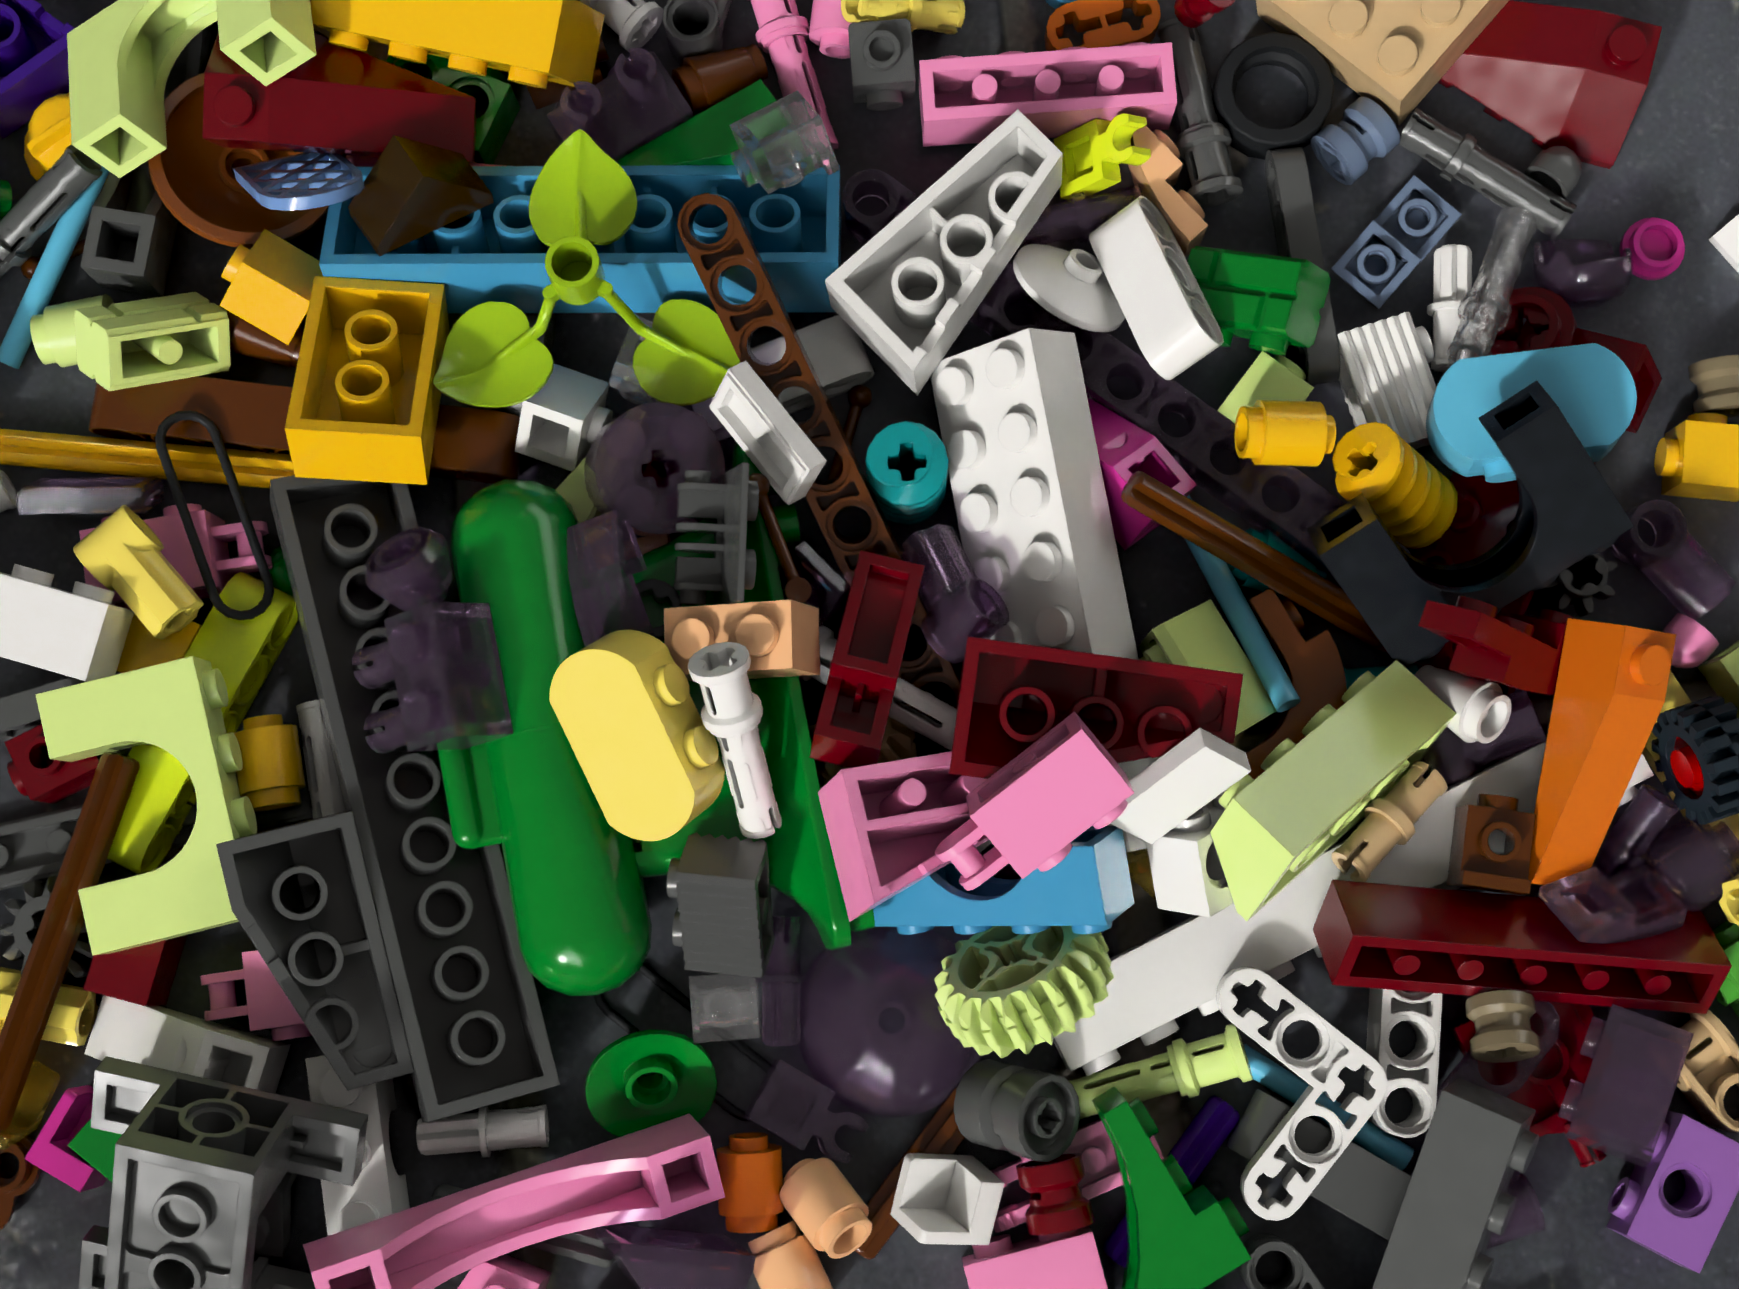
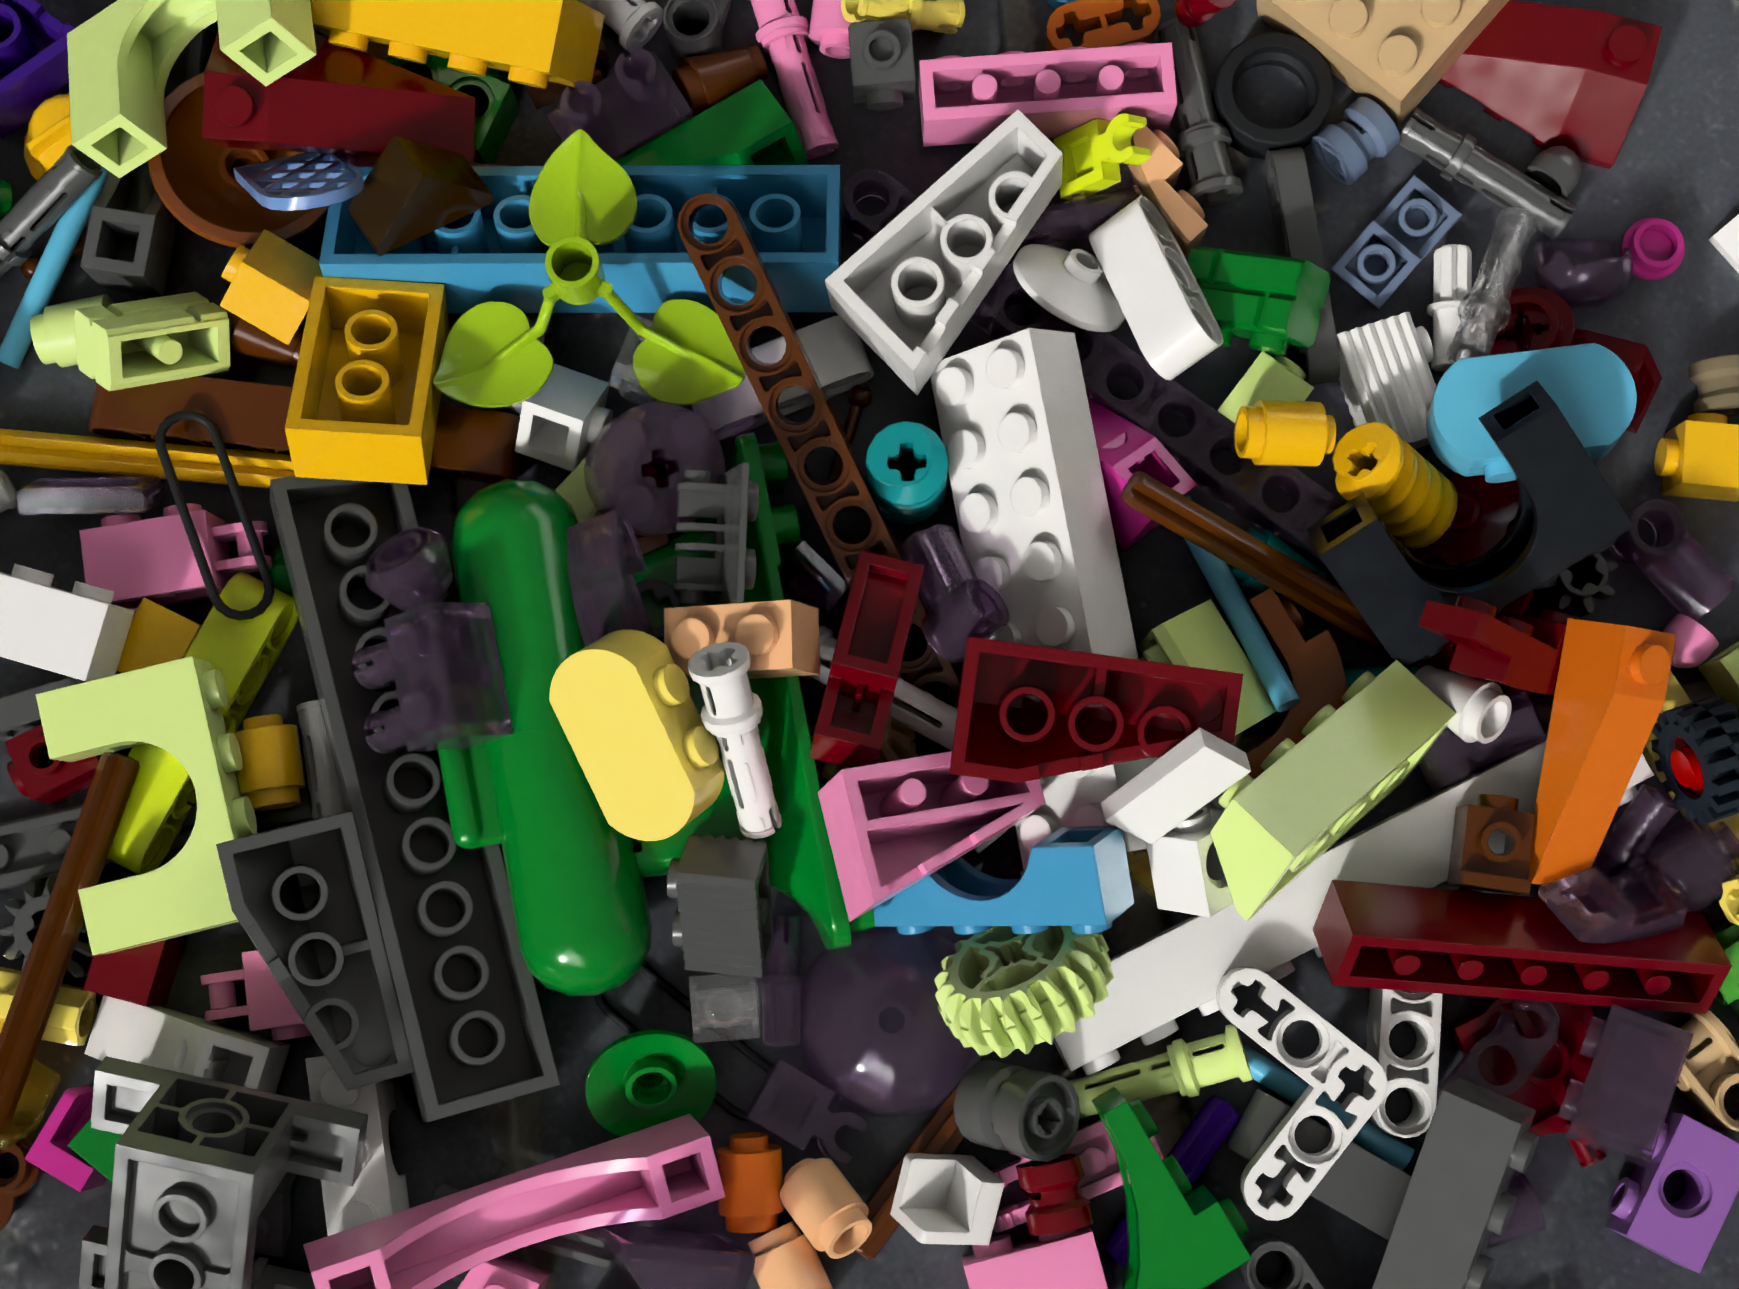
(129, 560): light yellow piece -> none
(485, 1131): white axle -> none
(767, 433): white tile -> none
(781, 144): clear brick -> none
(796, 587): reddish brown hinge -> none
(1038, 805): bright pink brick -> none
(1389, 821): tan pin -> none
(1502, 1026): dark tan wheel -> none

